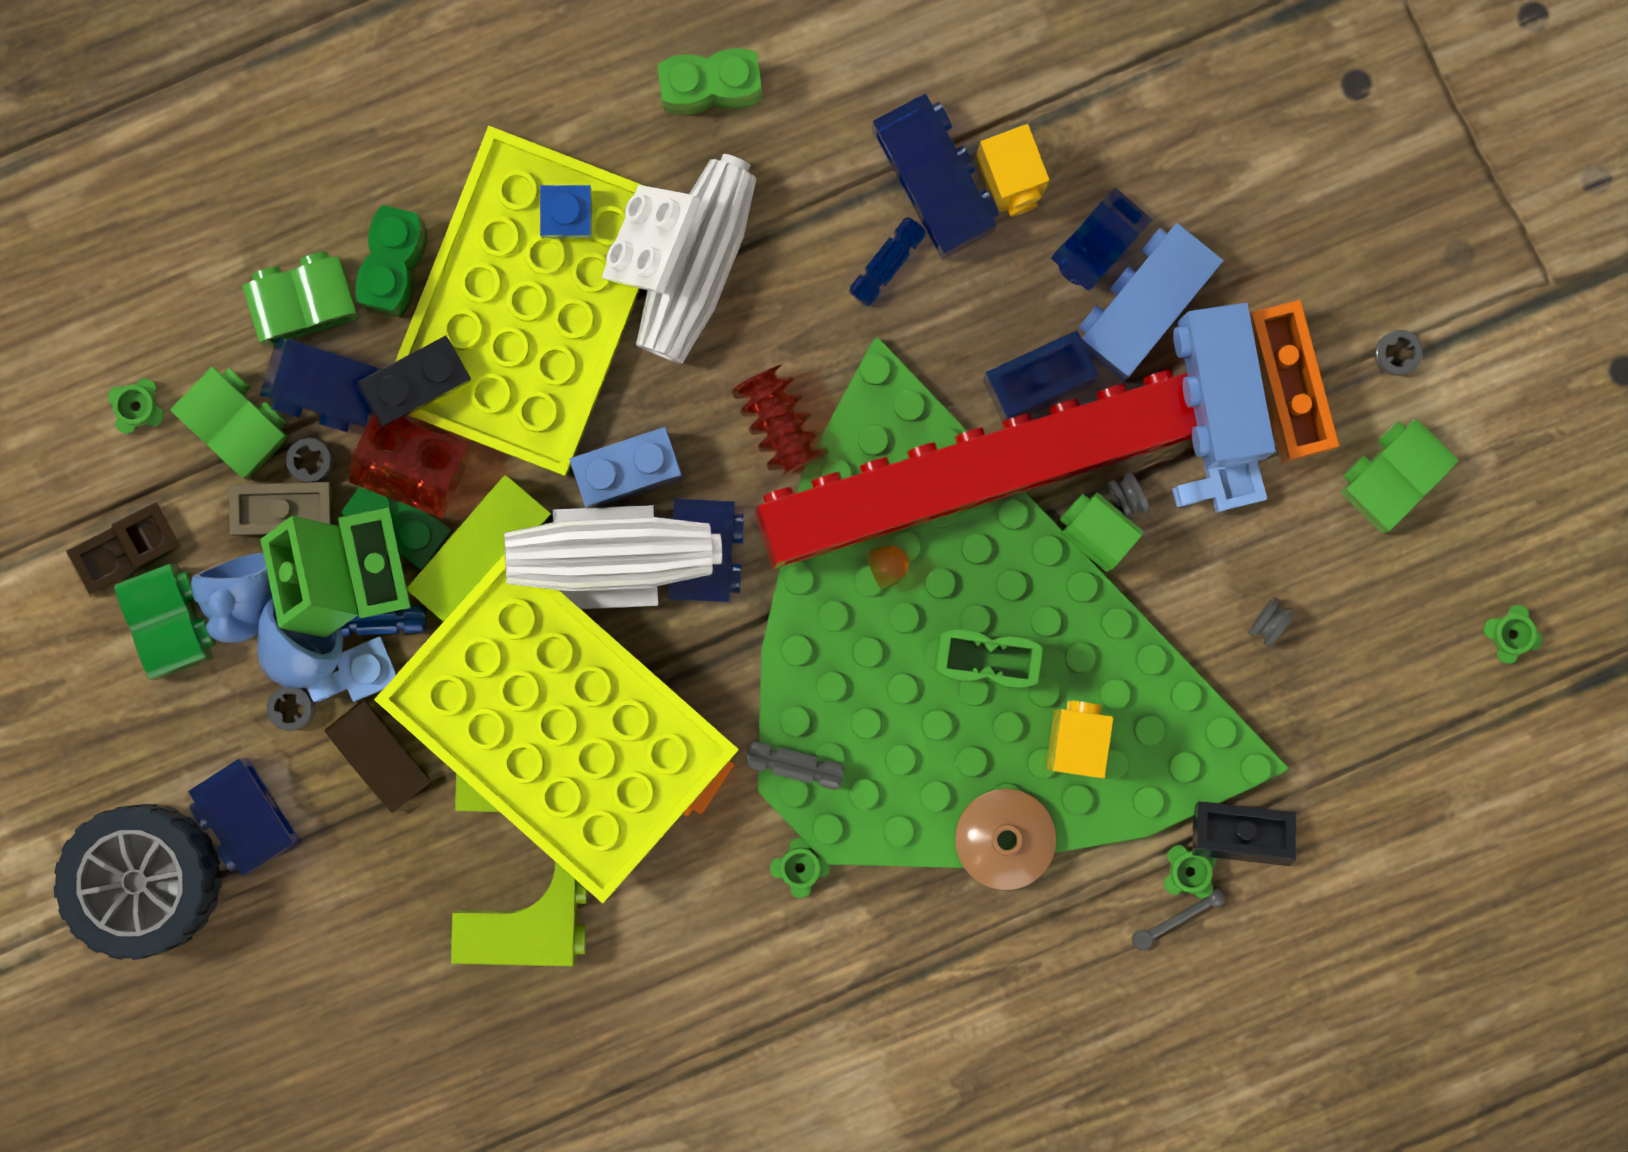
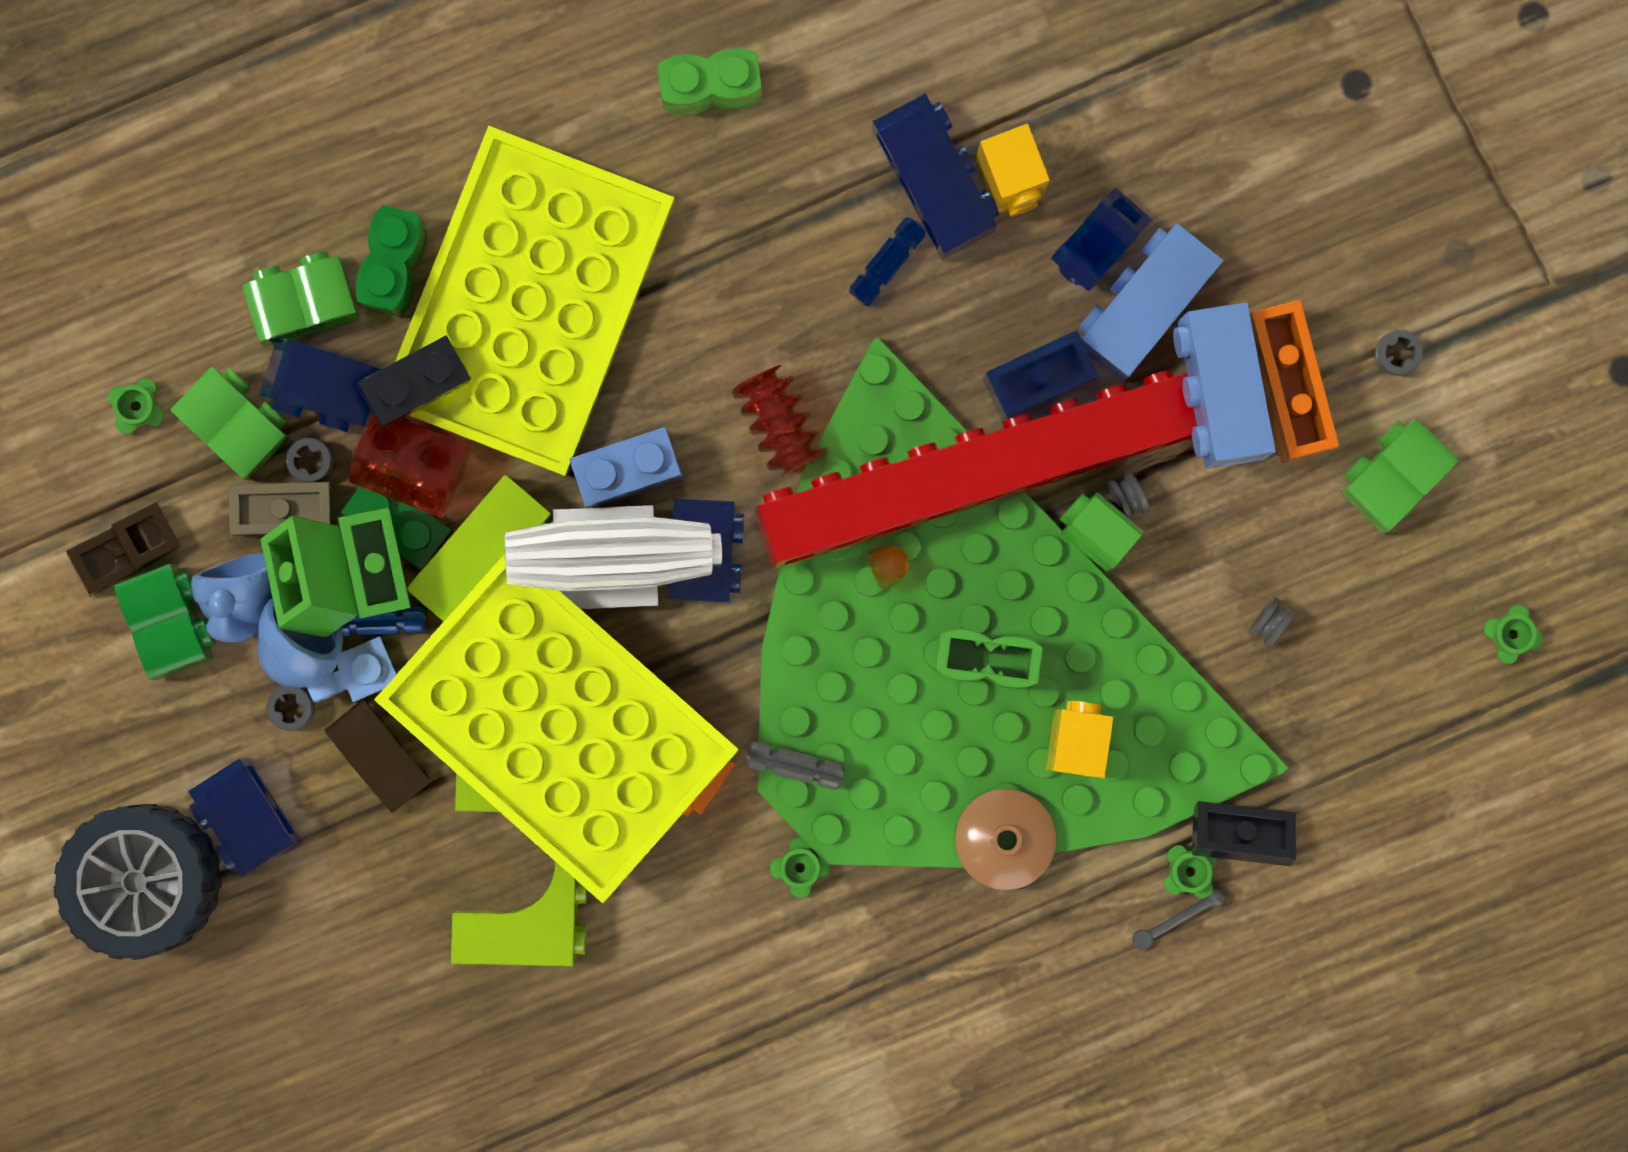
(565, 211): blue plate -> none
(682, 253): white plate -> none
(1226, 486): light blue plate -> none

